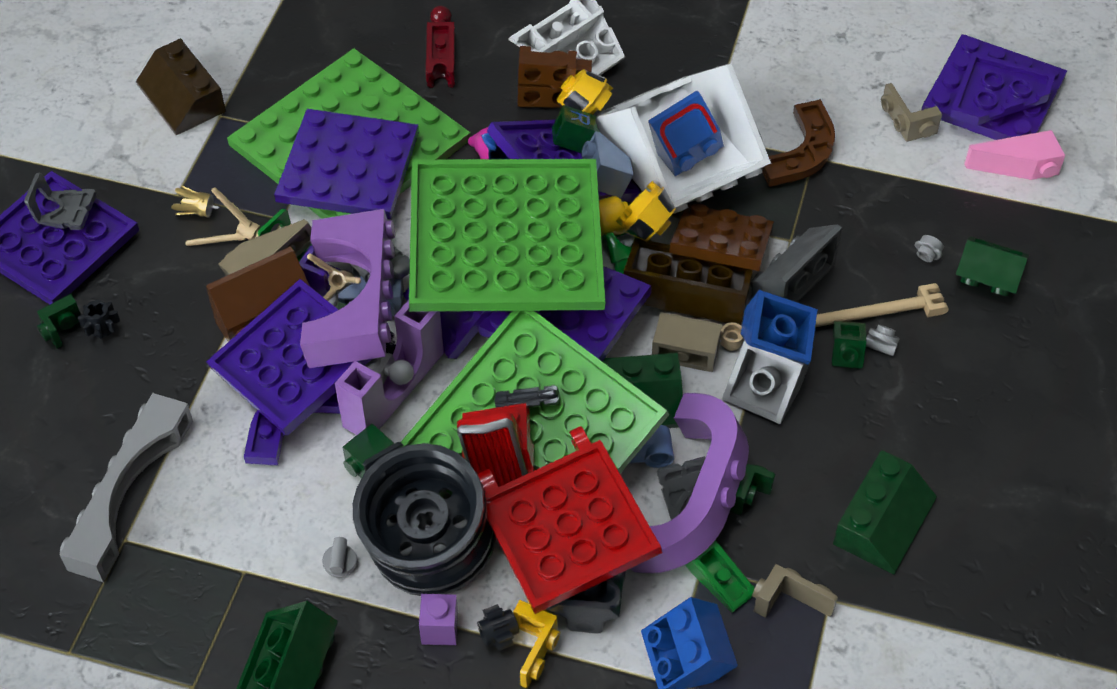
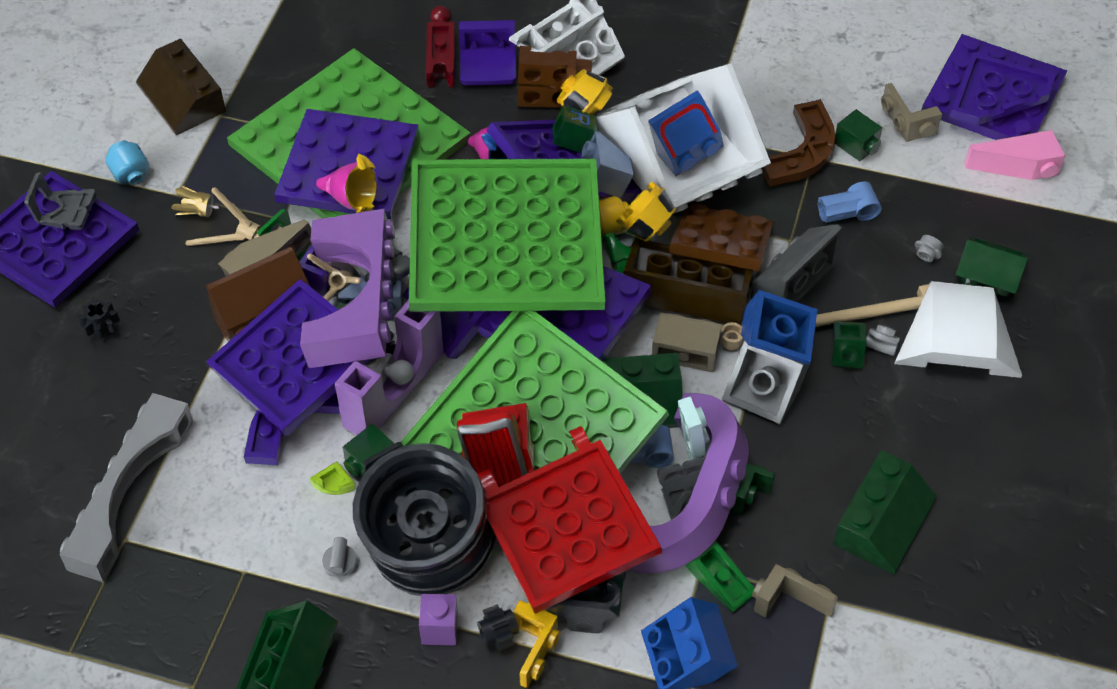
(58, 317): dark green bracket -> none
(127, 162): none -> medium azure head
(333, 480): none -> lime tile
(352, 185): none -> yellow hat
(487, 53): none -> dark purple bracket
(531, 396): black axle -> none
(694, 429): none -> light aqua plate
(857, 202): none -> medium blue piece
(858, 135): none -> dark green brick
(961, 329): none -> white wedge

